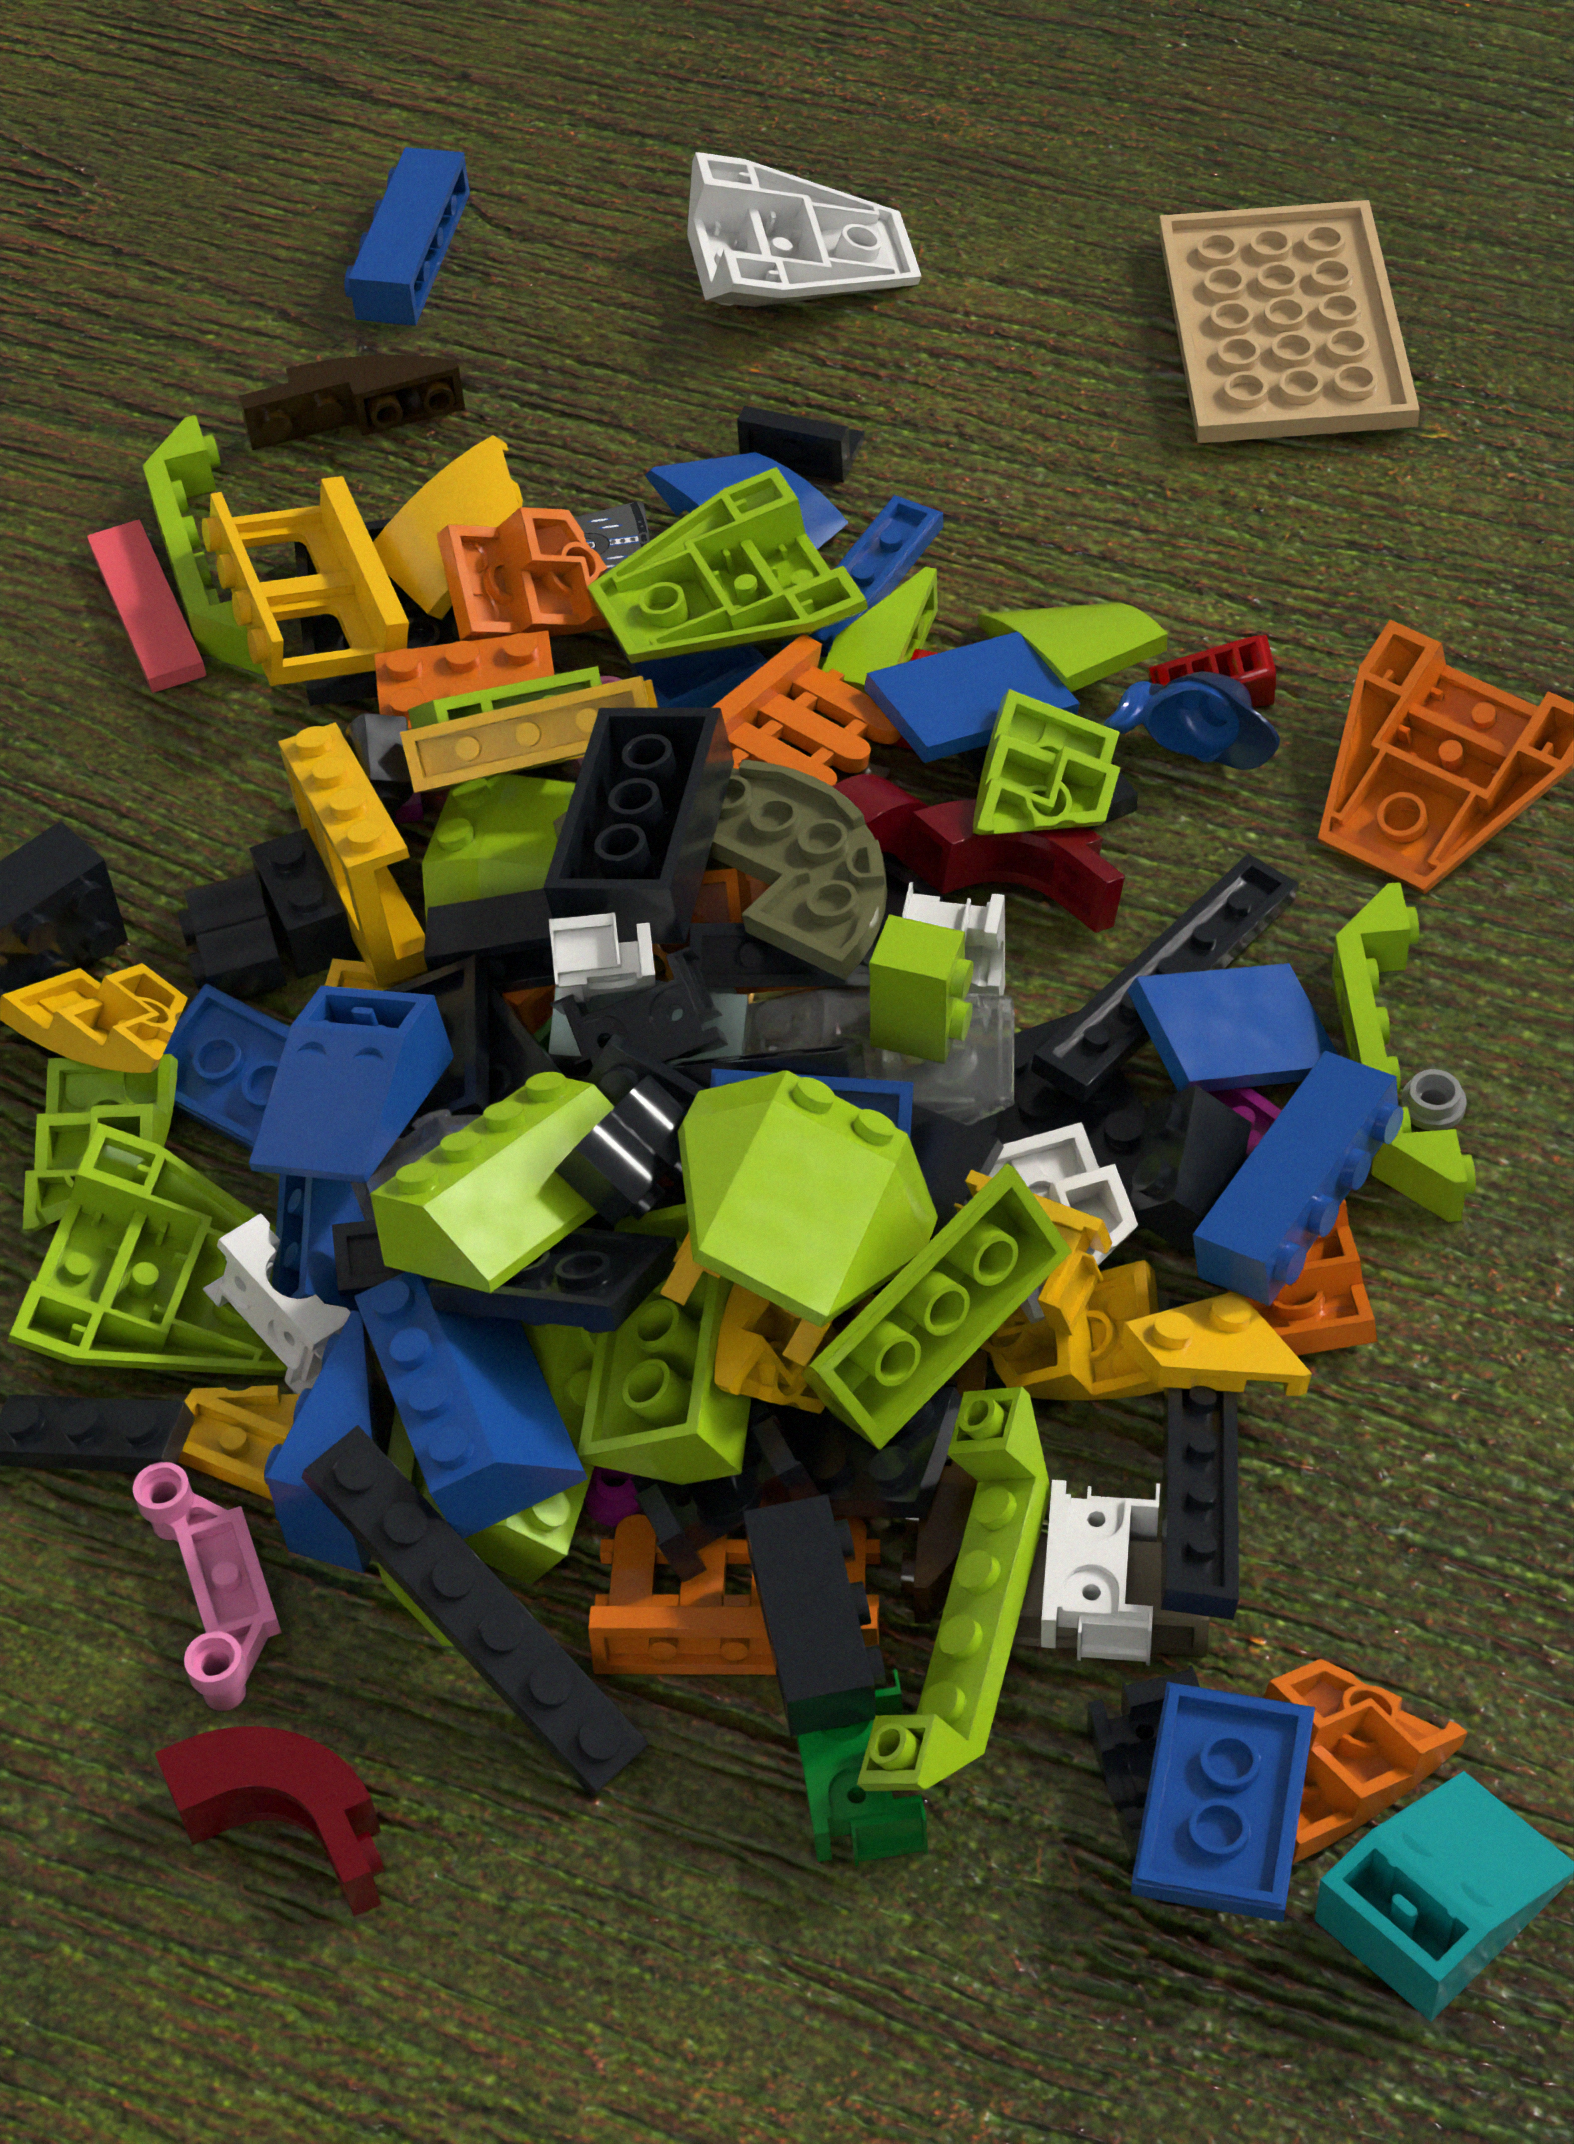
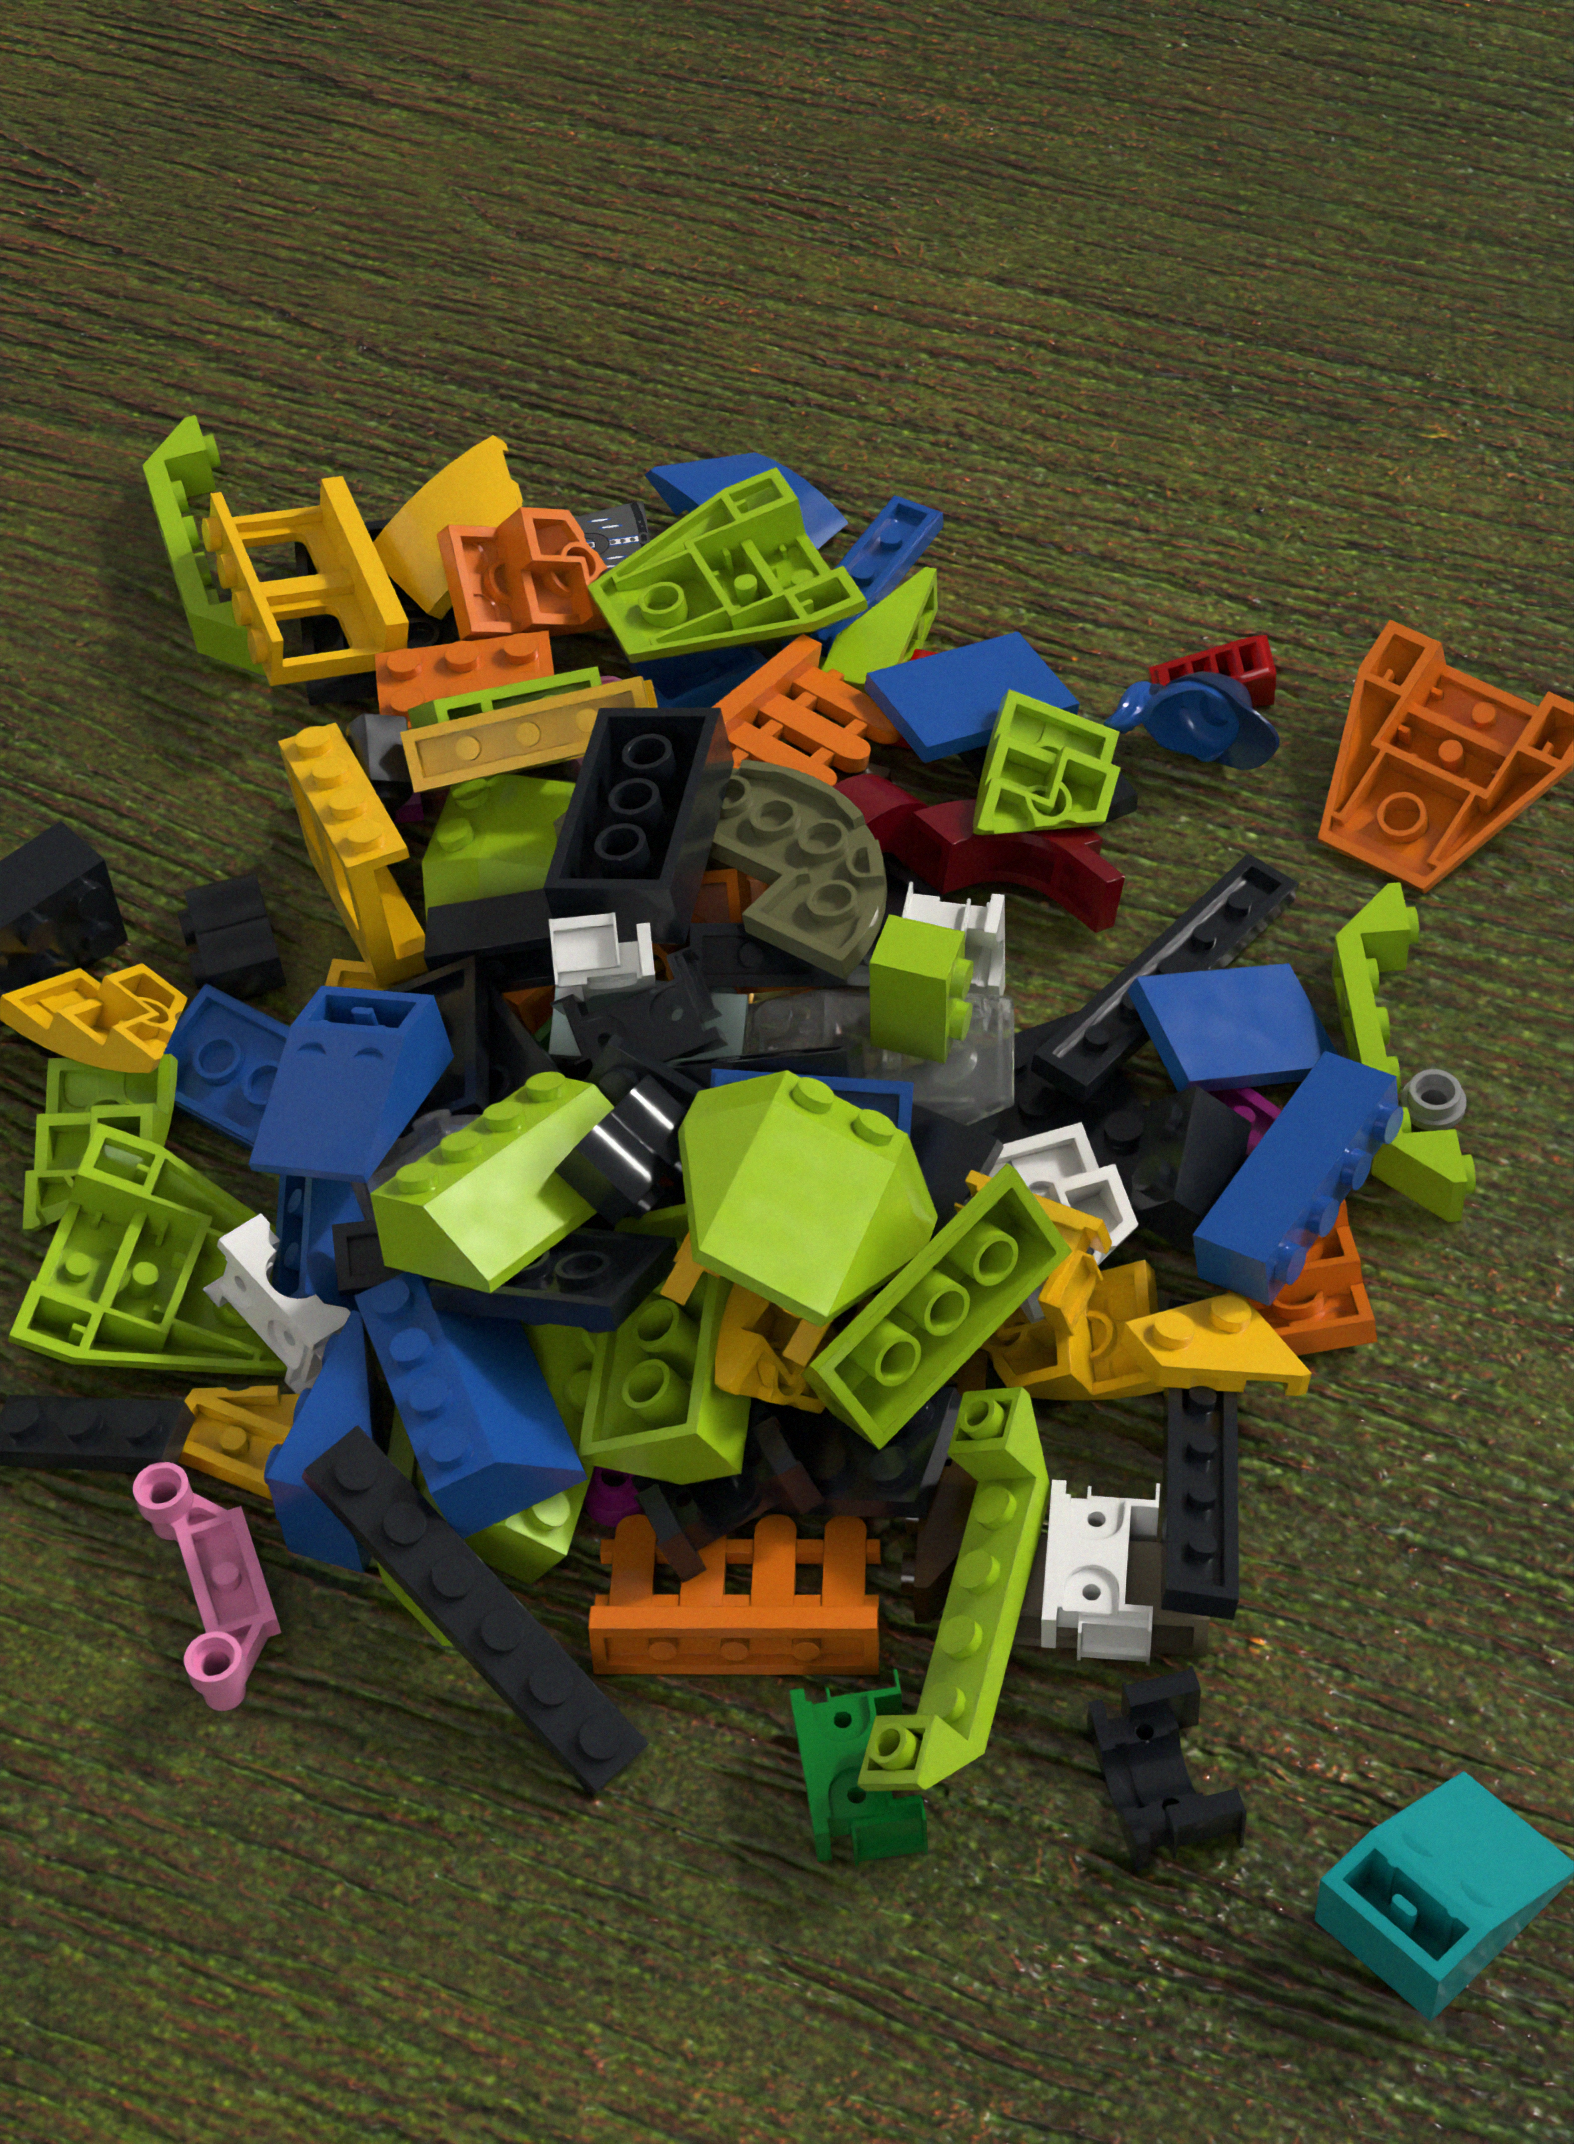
(146, 606): coral tile -> none
(283, 1777): dark red arch -> none
(302, 902): black brick -> none
(363, 390): dark brown slope -> none
(408, 236): blue brick -> none
(788, 239): white wedge -> none
(799, 442): black panel -> none
(813, 1614): black brick -> none
(1082, 640): lime slope -> none
(1223, 1802): blue tile -> none
(1286, 322): tan plate -> none
(1359, 1753): orange slope -> none

